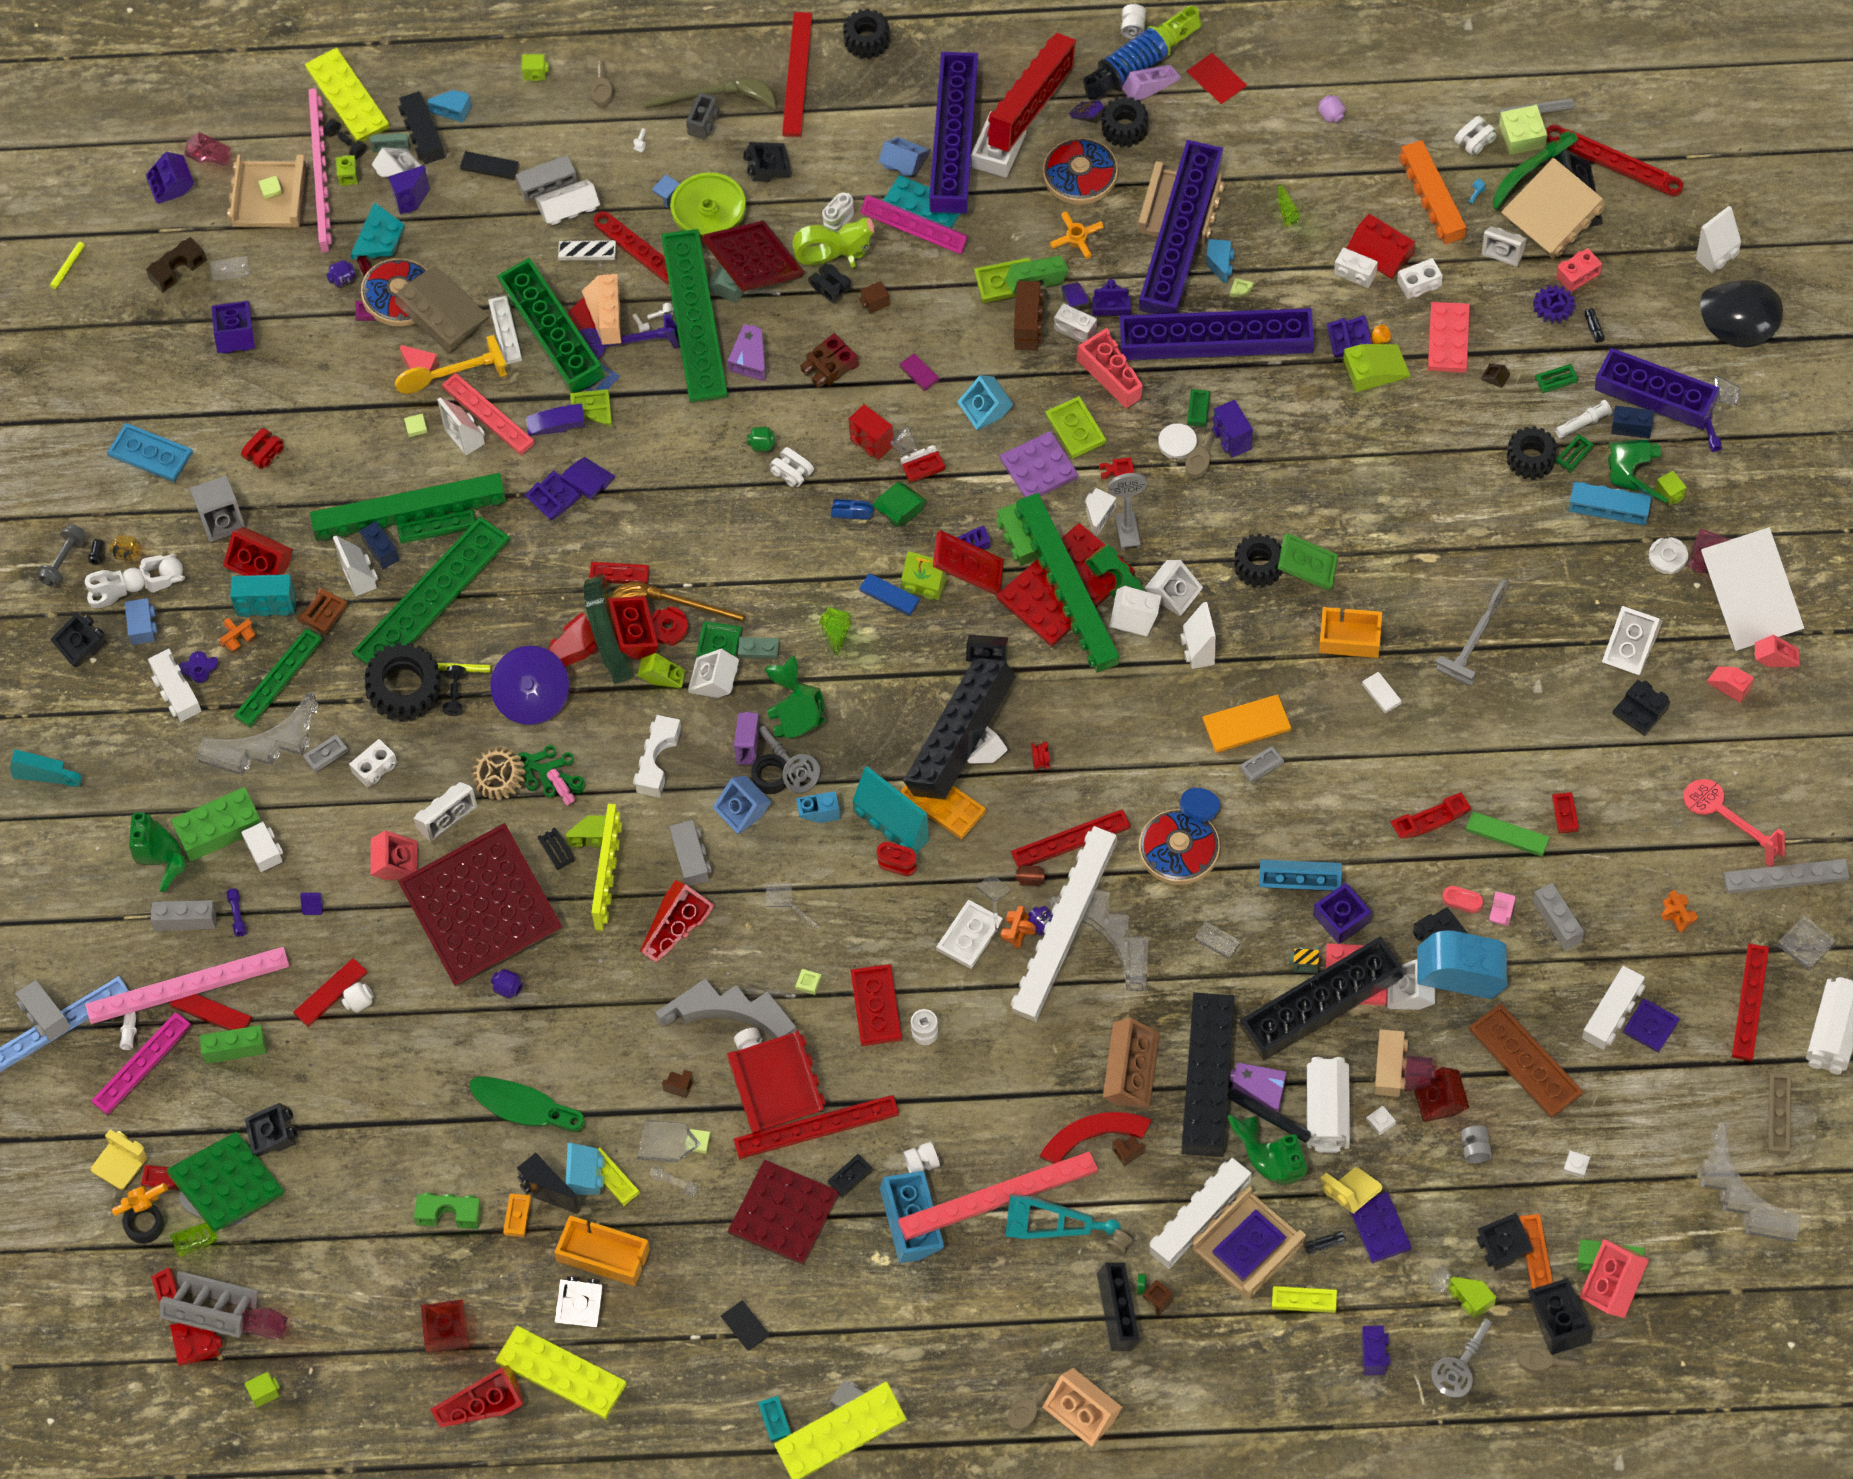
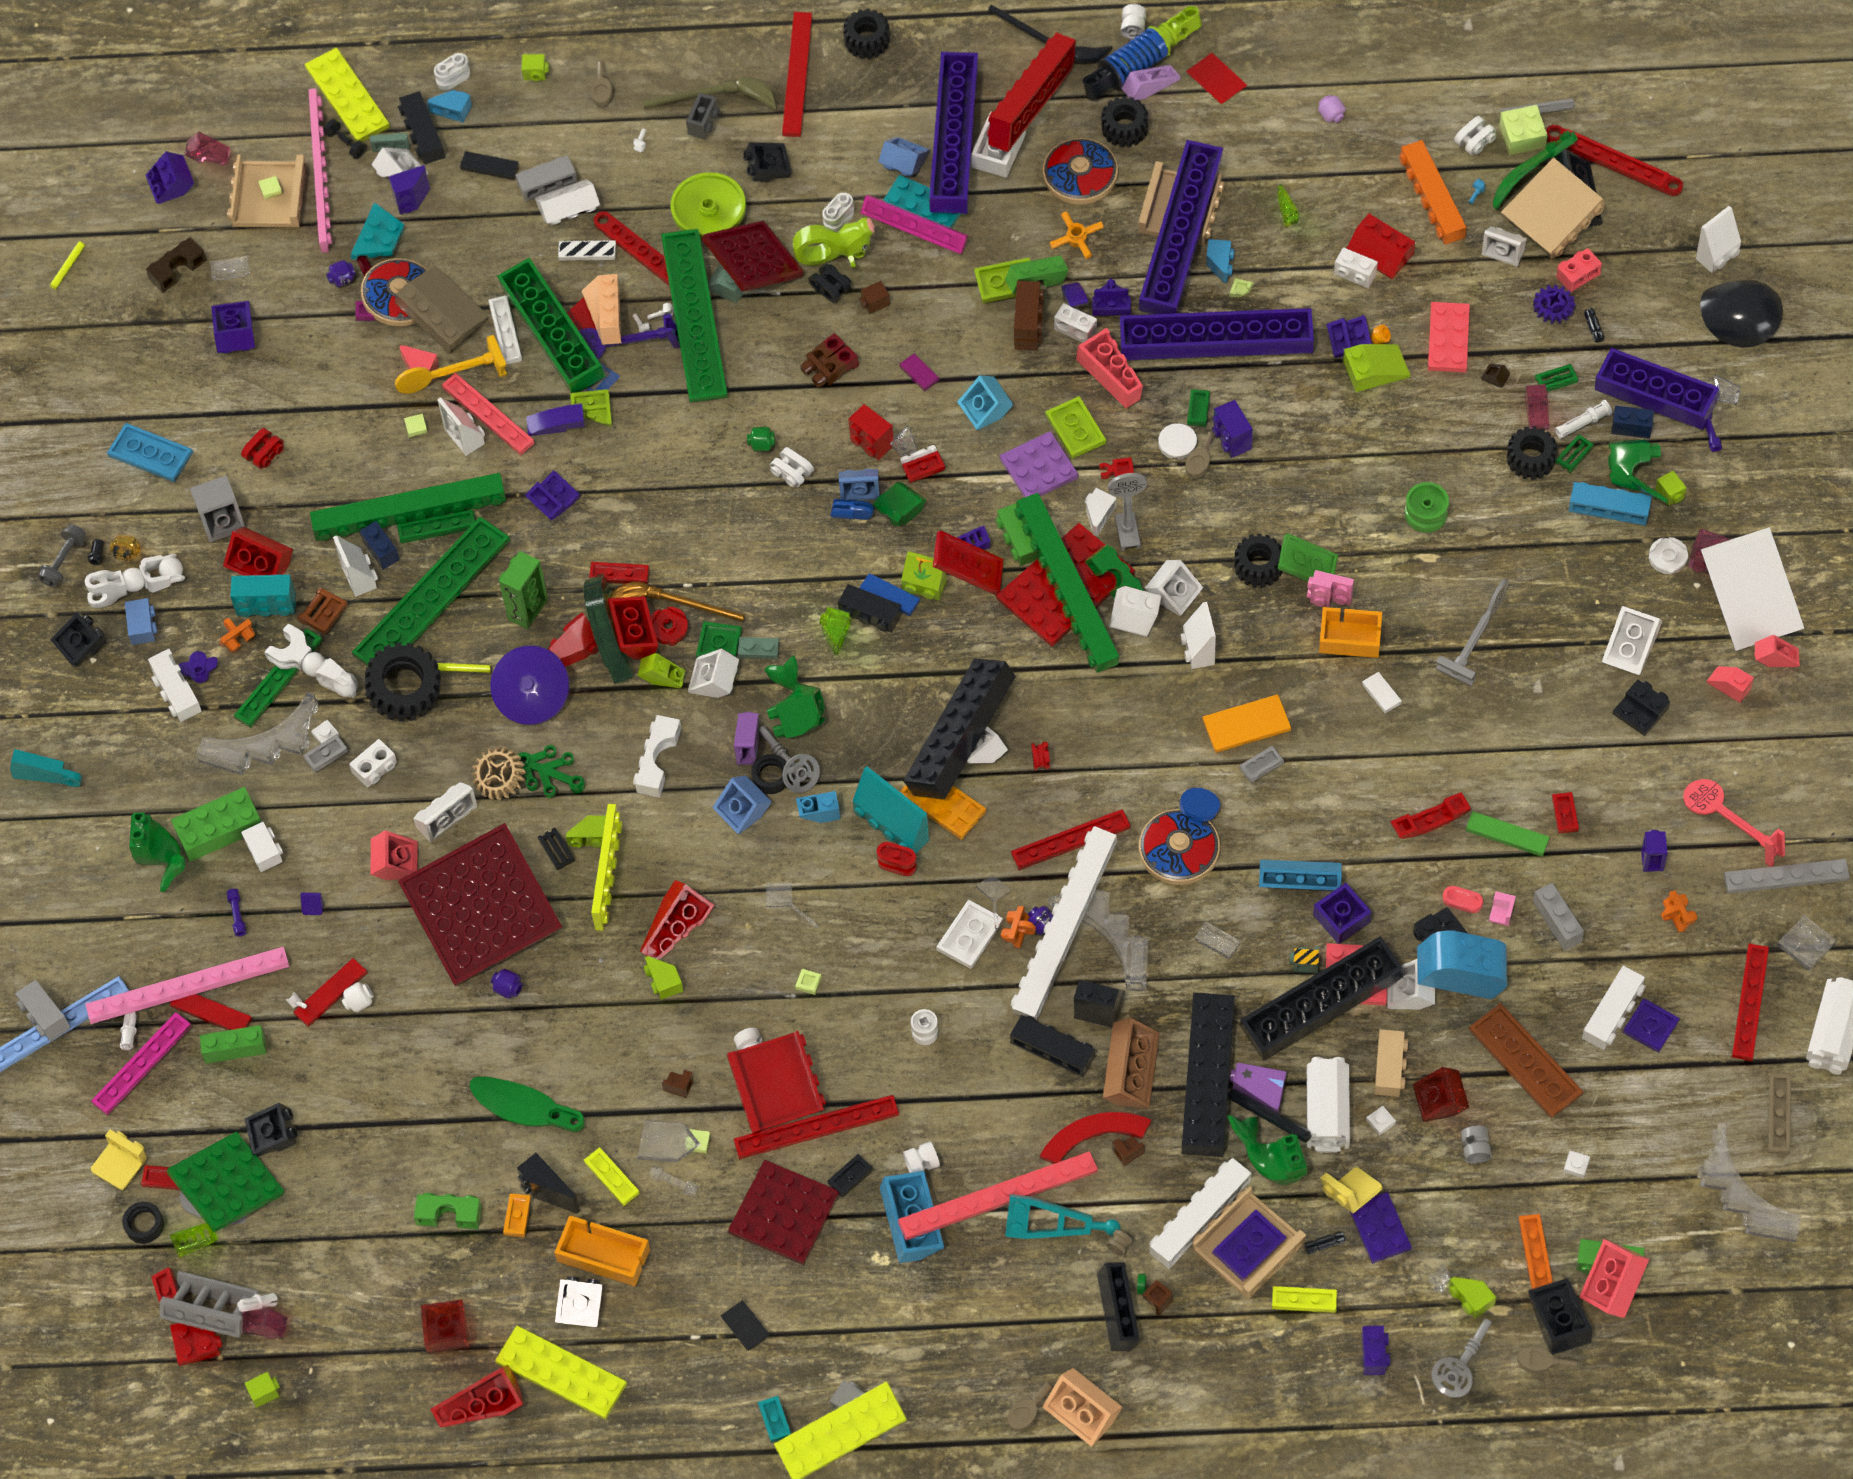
(139, 1199): light orange bar -> none
(183, 915): light grey brick -> none
(257, 1302): none -> white axle
(295, 1001): none -> white hand
(300, 656): none -> white piece
(324, 732): none -> white plate
(346, 170): lime brick -> none
(452, 71): none -> white brick
(456, 673): black wheel -> none
(523, 589): none -> bright green brick
(561, 787): bright pink axle -> none
(584, 1169): medium azure slope -> none
(587, 477): dark purple slope -> none
(664, 977): none -> lime slope
(665, 189): medium blue panel -> none
(690, 853): light grey brick -> none
(704, 1002): light grey arch -> none
(748, 354): medium lavender slope -> none
(859, 484): none -> medium blue slope
(870, 608): none -> black brick
(876, 1005): red tile -> none
(986, 648): black brick -> none
(1030, 875): copper brick -> none
(1052, 1045): none -> black brick
(1082, 53): none -> black piece
(1086, 109): dark purple tile -> none
(1097, 1003): none -> black slope
(1329, 587): none -> bright pink plate
(1418, 275): white brick -> none
(1418, 1072): clear pink slope -> none
(1426, 507): none -> bright green wheel
(1504, 1241): black plate -> none
(1537, 406): none -> clear pink arch
(1654, 851): none -> dark purple brick

